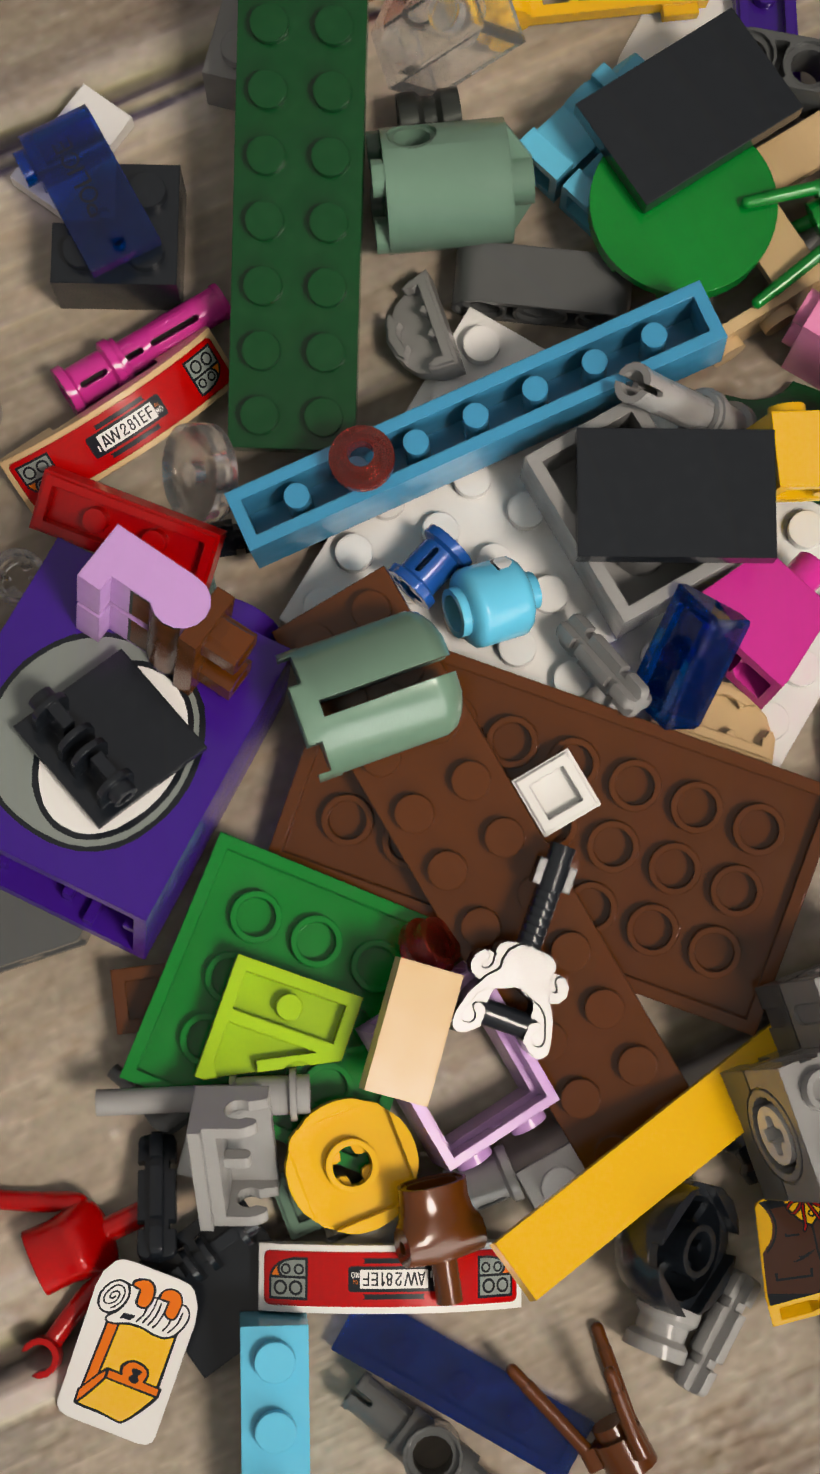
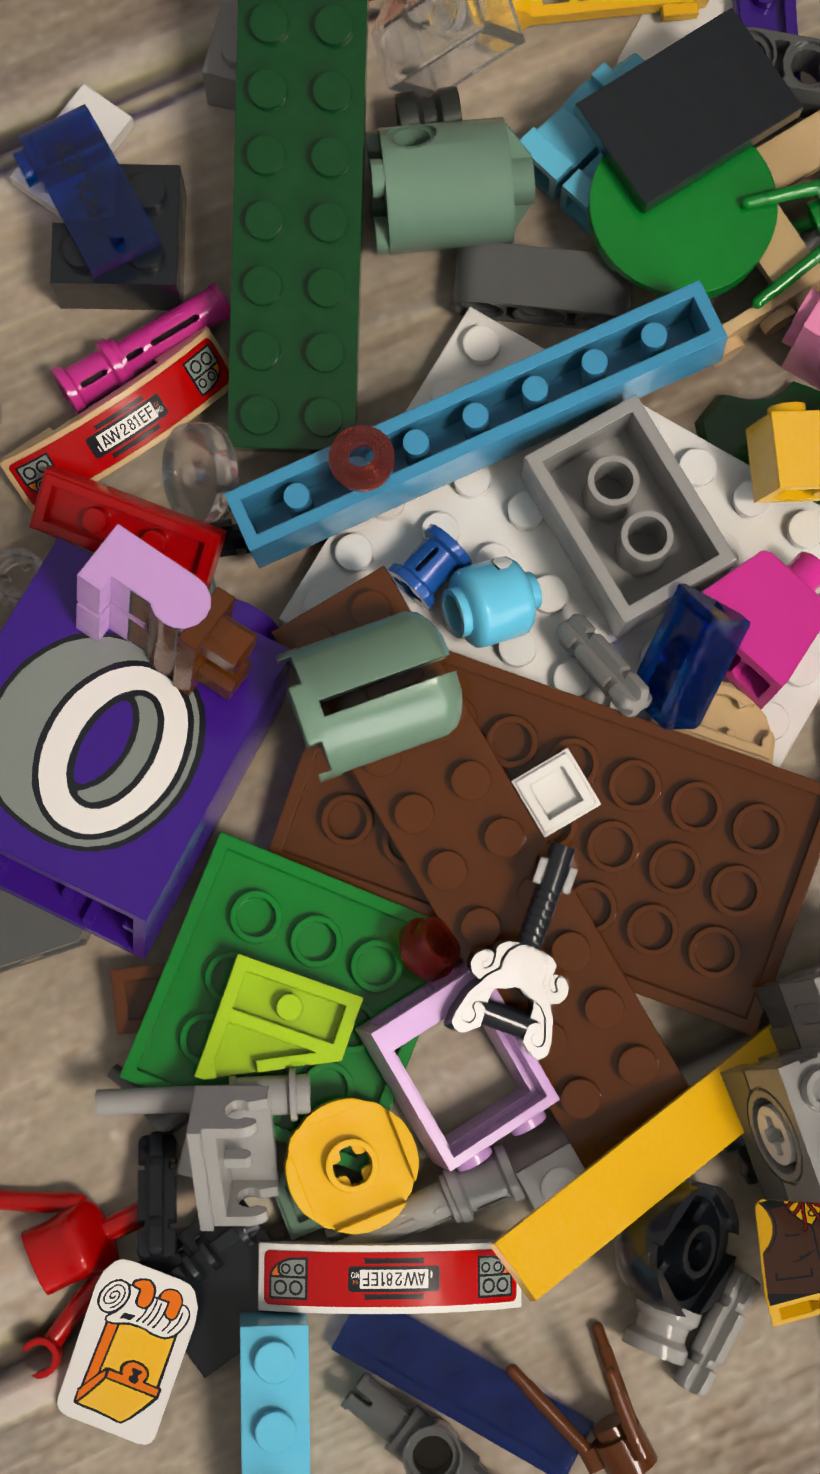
(108, 737): black hinge -> none
(411, 1031): tan tile -> none
(421, 333): light grey tile -> none
(438, 1228): reddish brown piece -> none
(675, 495): black tile -> none
(679, 404): light grey pin -> none

